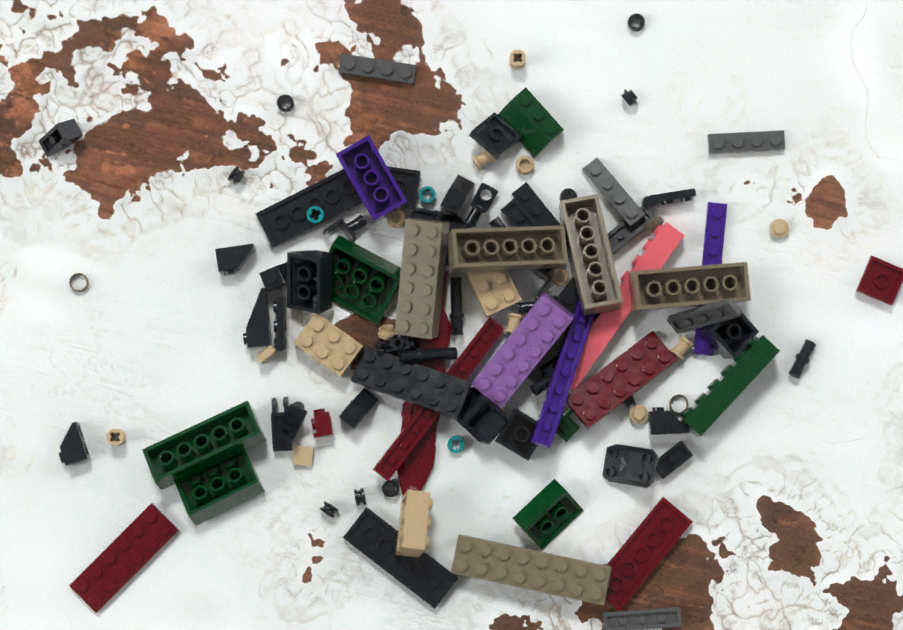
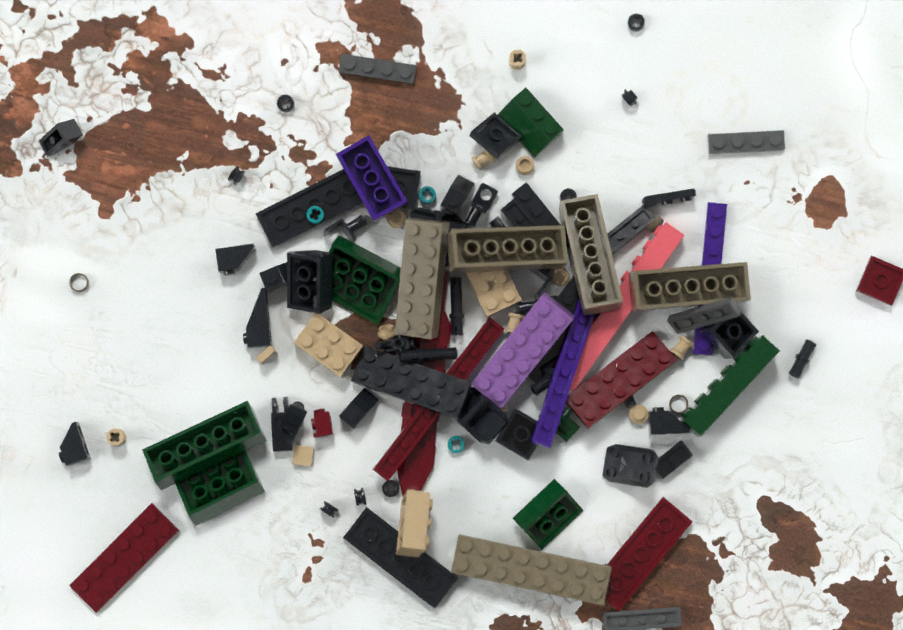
(280, 325): black hinge -> none
(613, 192): dark grey plate -> none
(779, 228): tan plate -> none

